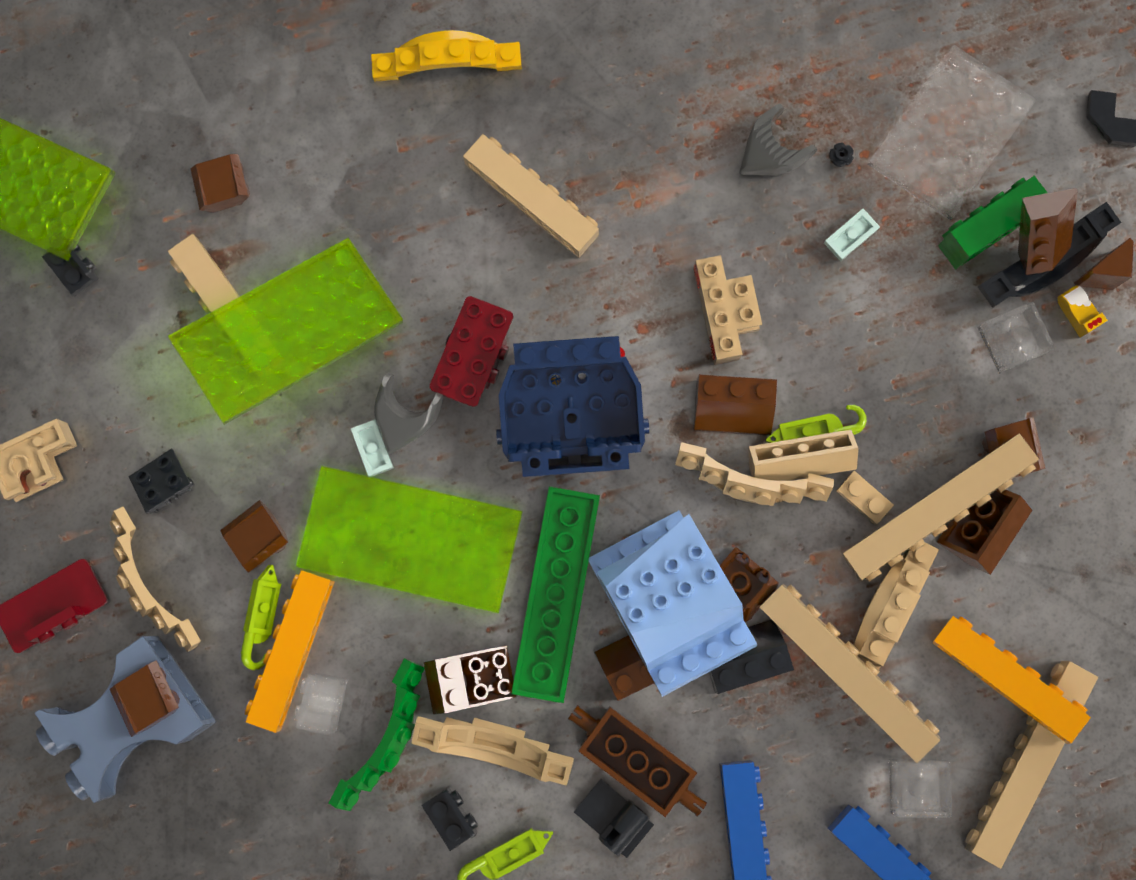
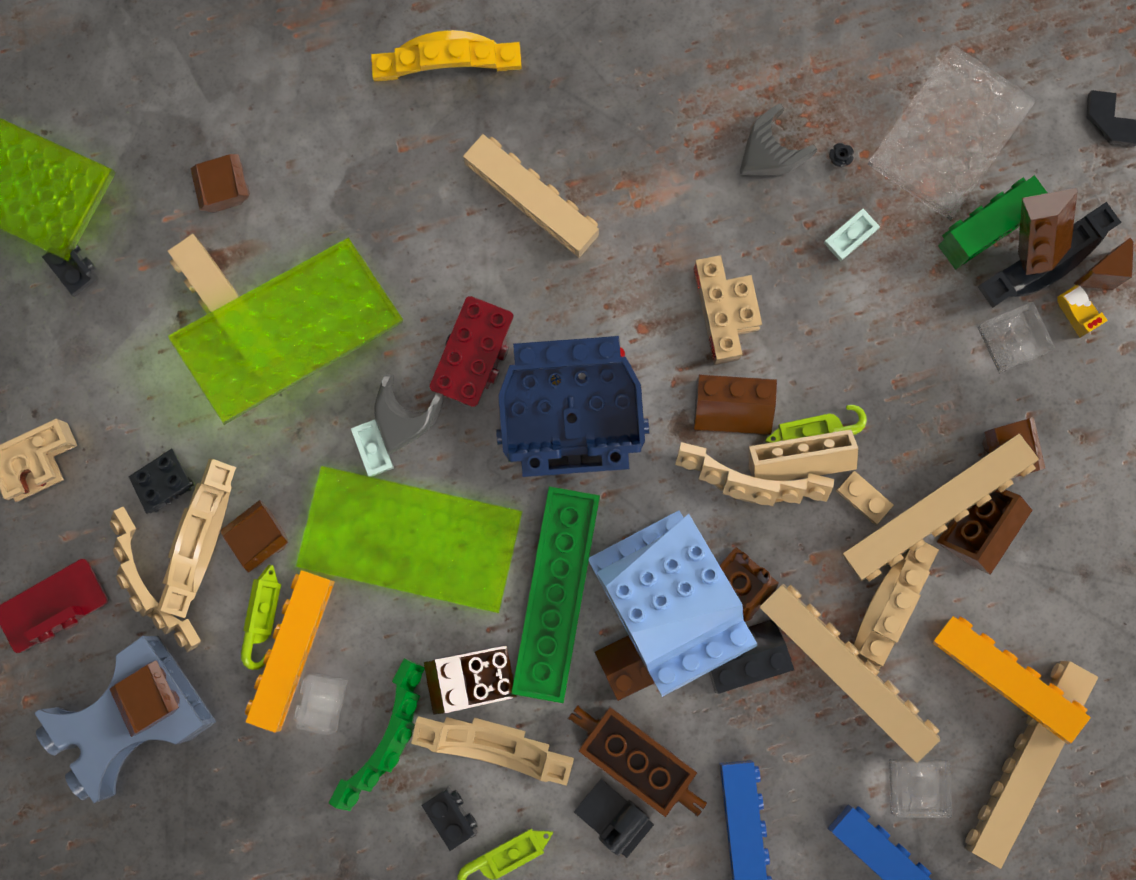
(196, 538): none -> tan piece

